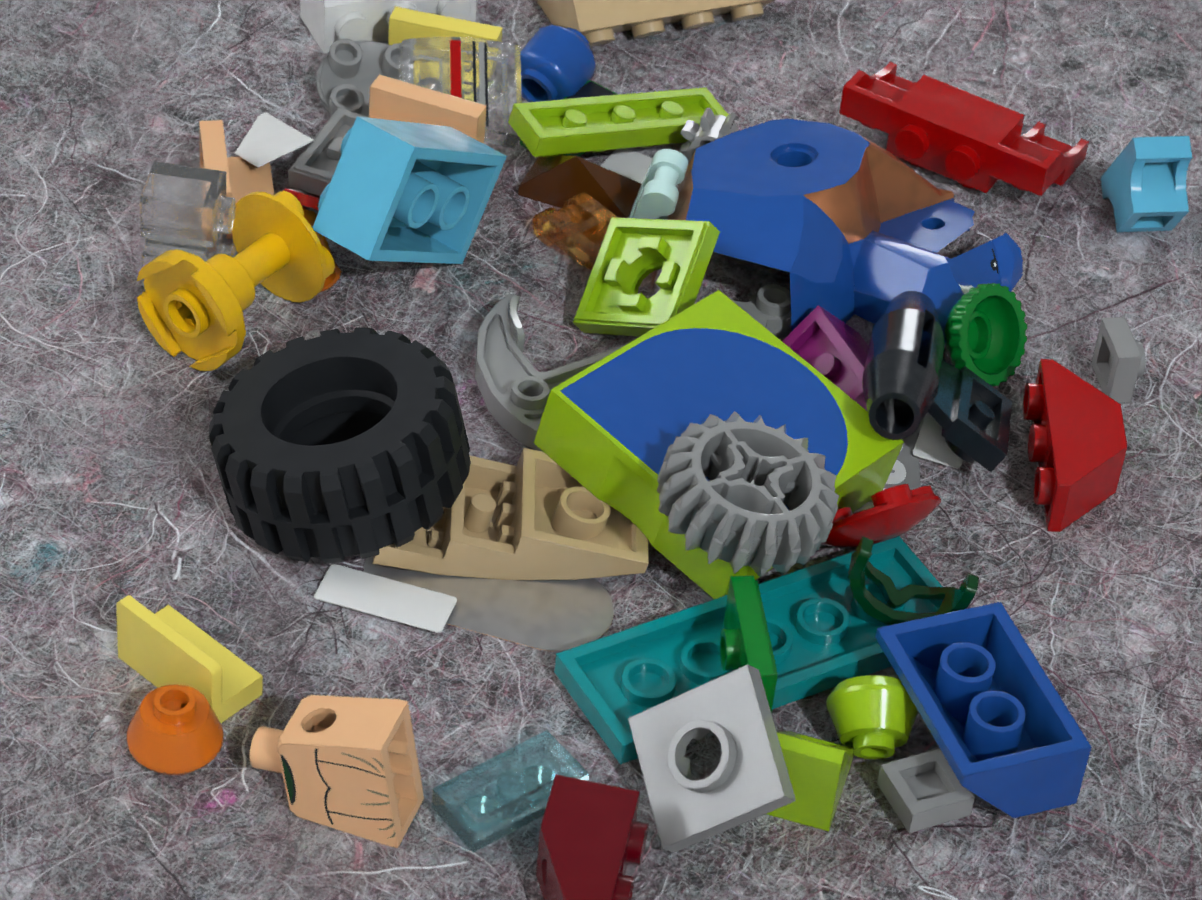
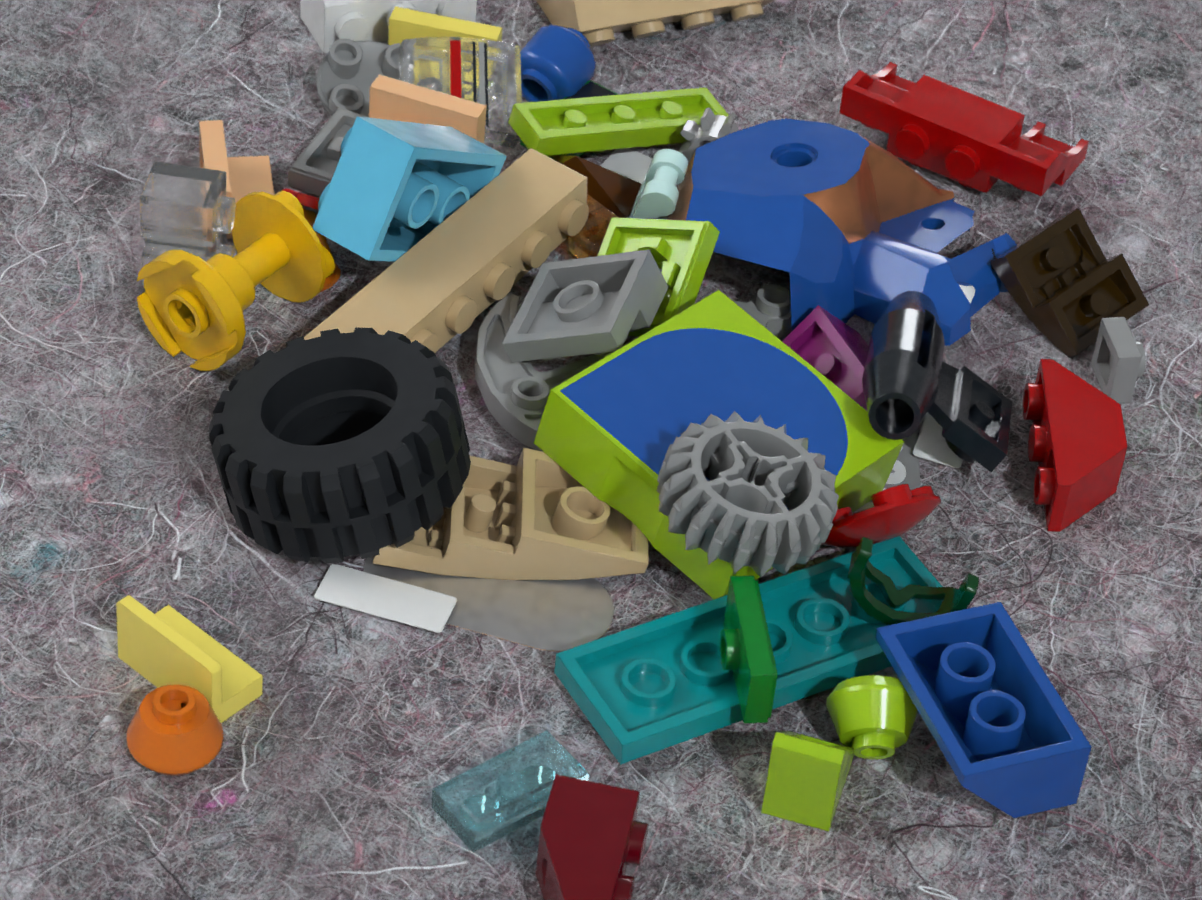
(270, 140): white sticker -> none
(347, 764): light nougat torso -> none
(471, 255): none -> tan brick
(586, 306): none -> light grey plate
(751, 769): light grey piece -> none
(924, 790): light grey plate -> none
(987, 332): green hat -> none
(1068, 283): none -> dark brown slope
(1149, 183): medium azure brick -> none

